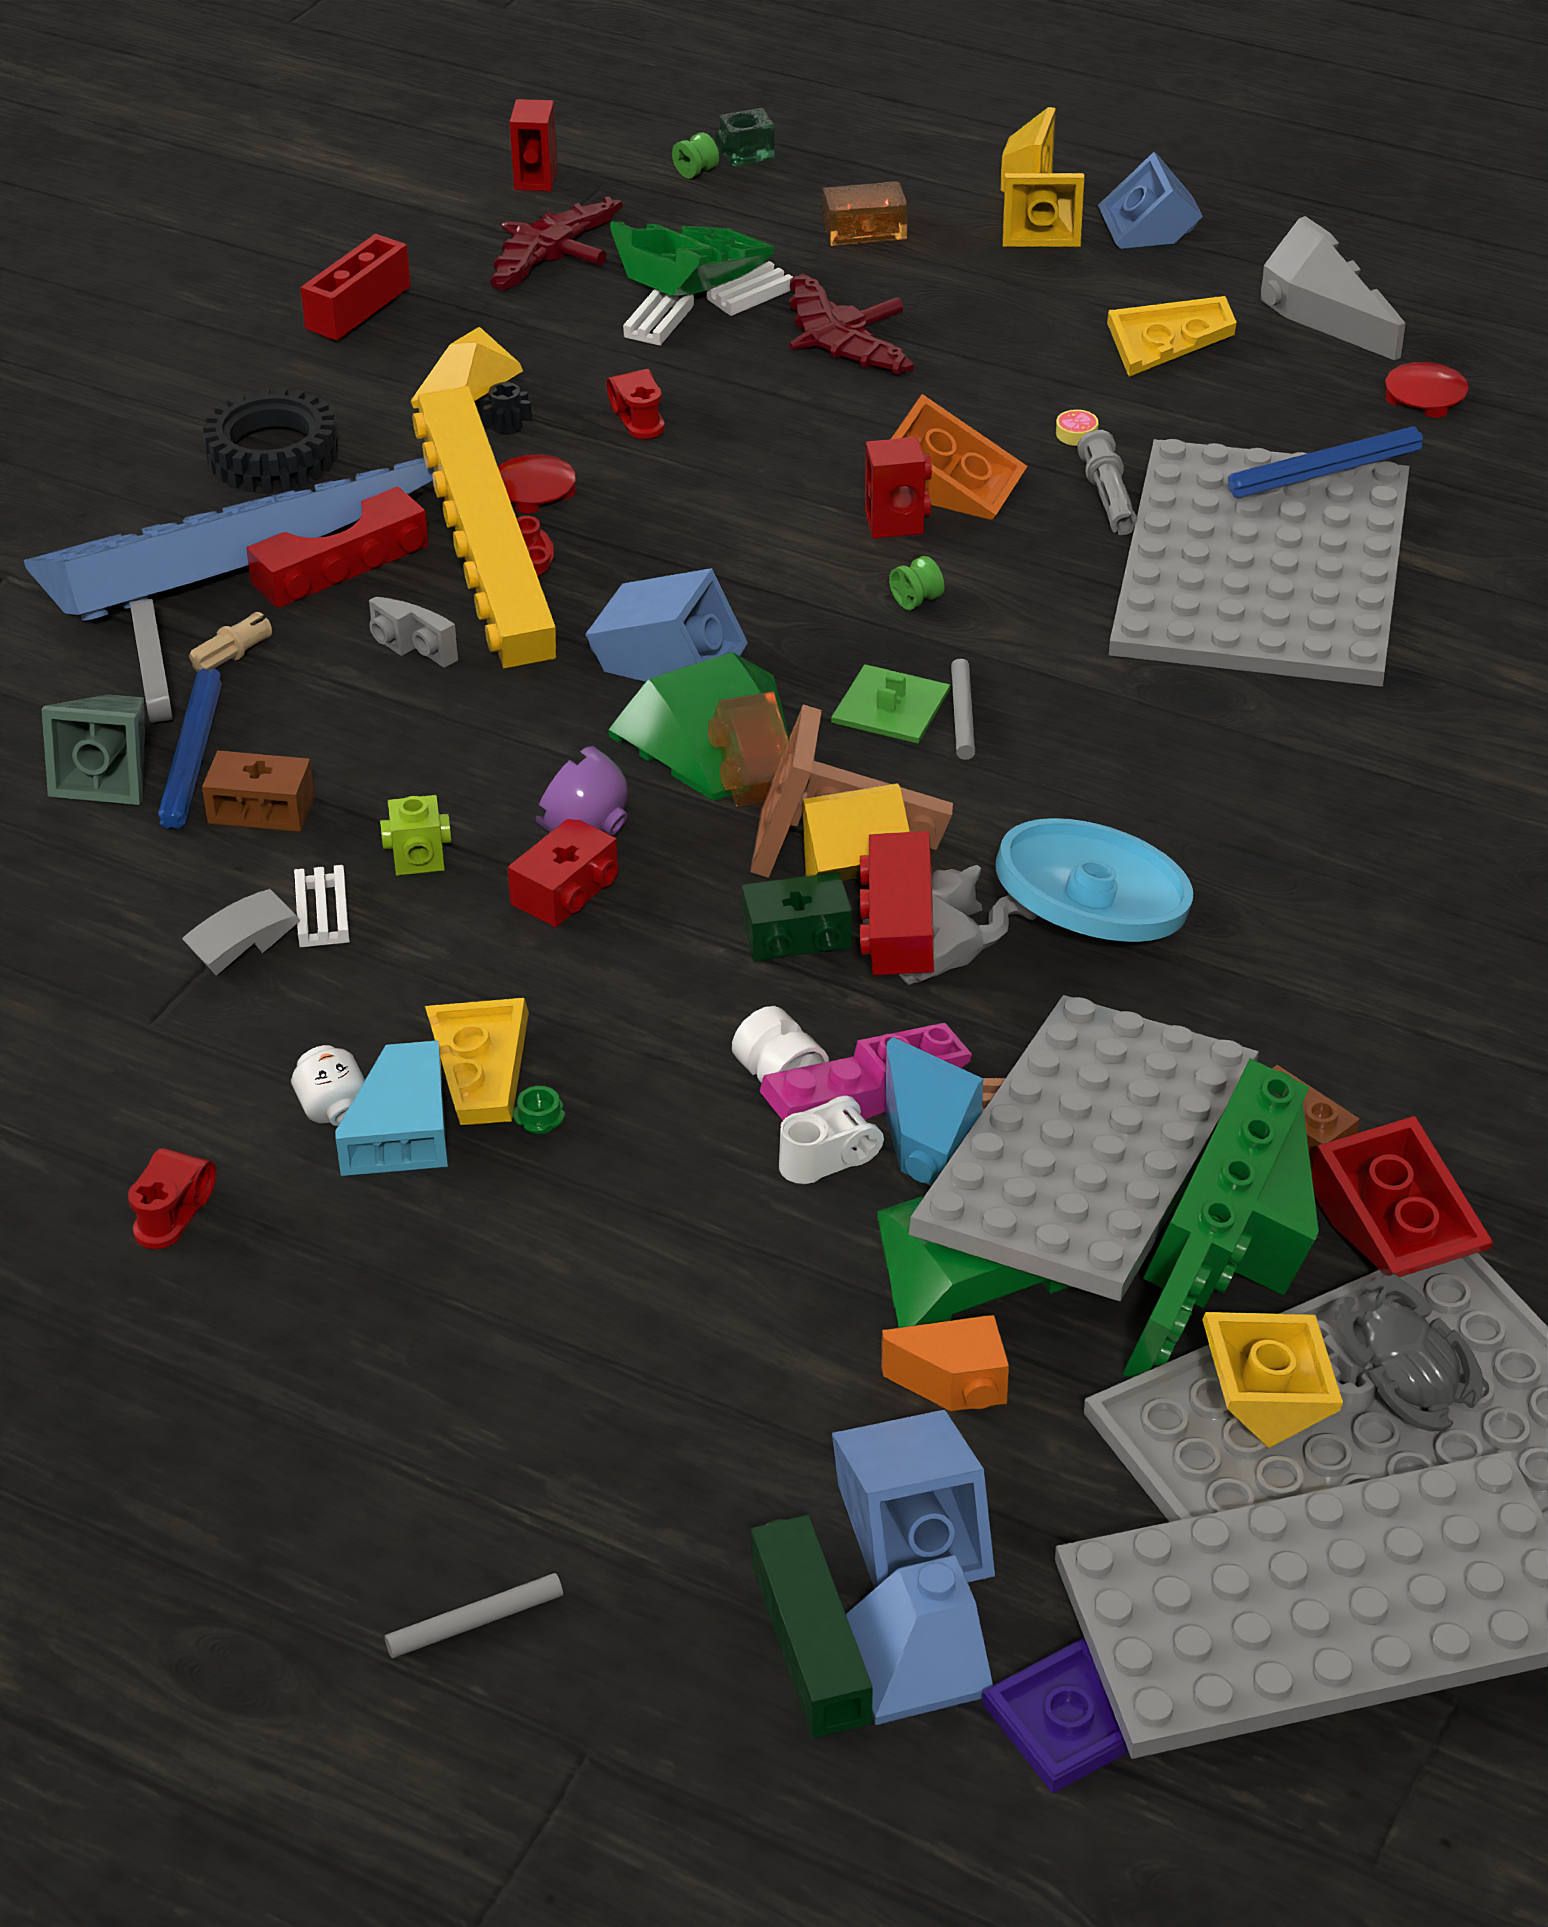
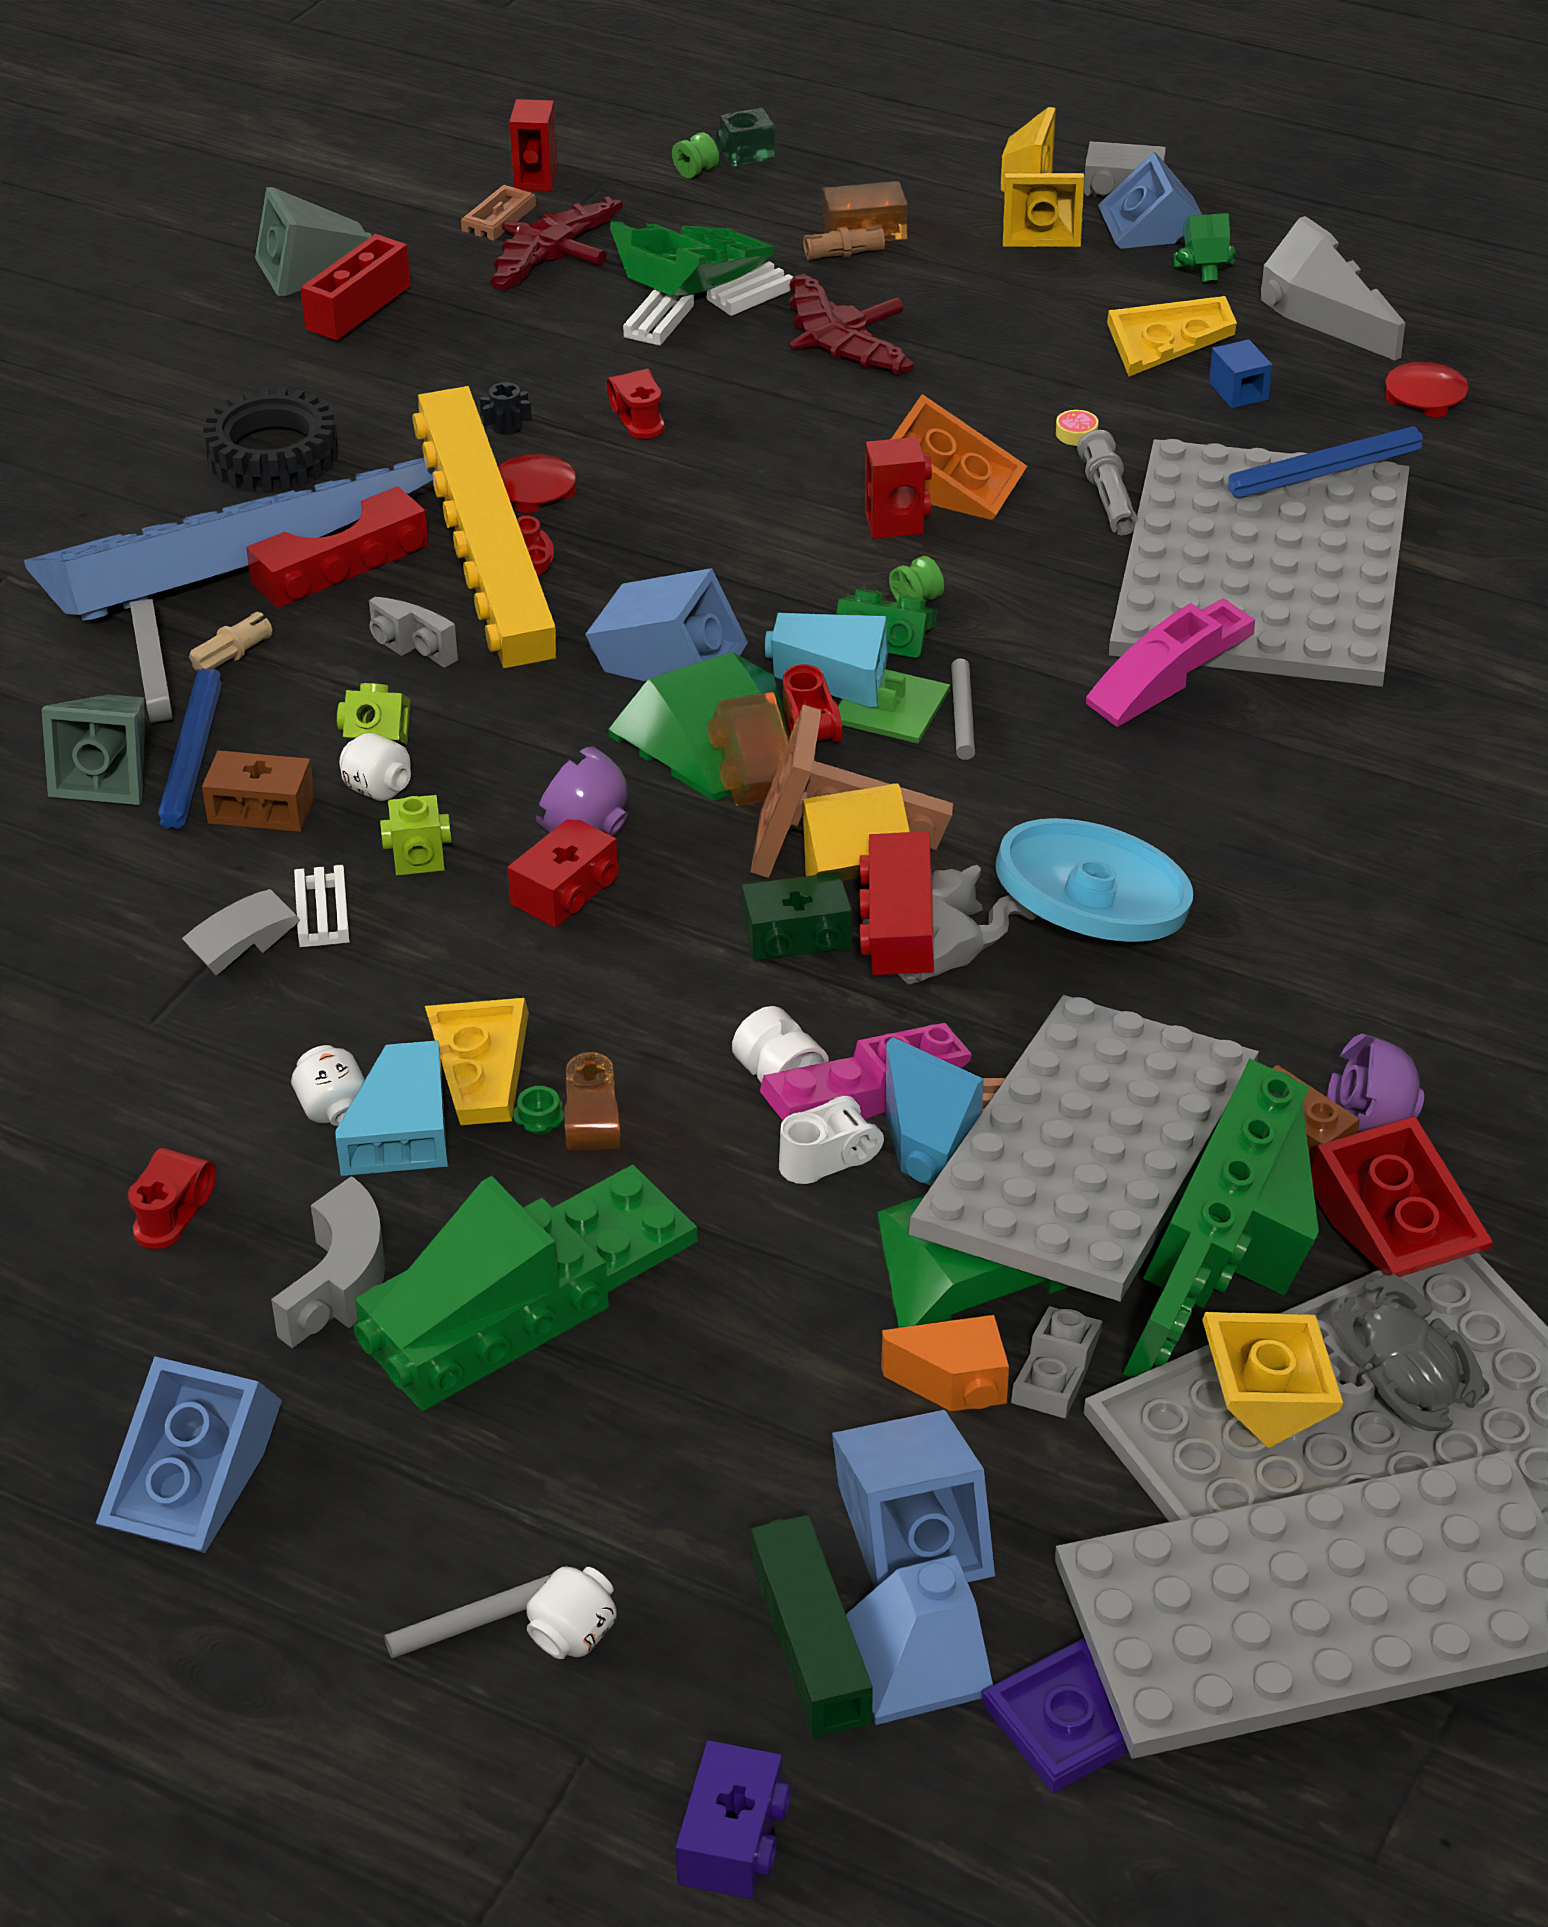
(188, 1454): none -> medium blue slope
(301, 240): none -> sand green slope
(351, 1233): none -> light grey arch
(374, 765): none -> white head
(390, 712): none -> lime brick
(472, 362): yellow slope -> none
(496, 209): none -> nougat tile
(513, 1280): none -> green wedge
(571, 1612): none -> white head
(591, 1104): none -> clear orange piece
(731, 1820): none -> dark purple brick
(807, 686): none -> red piece
(843, 242): none -> medium nougat pin
(844, 647): none -> medium azure slope
(905, 619): none -> green bracket
(1056, 1361): none -> light grey slope
(1112, 163): none -> light grey brick
(1164, 656): none -> dark pink slope
(1206, 246): none -> green piece
(1240, 373): none -> blue brick
(1377, 1083): none -> medium lavender cylinder

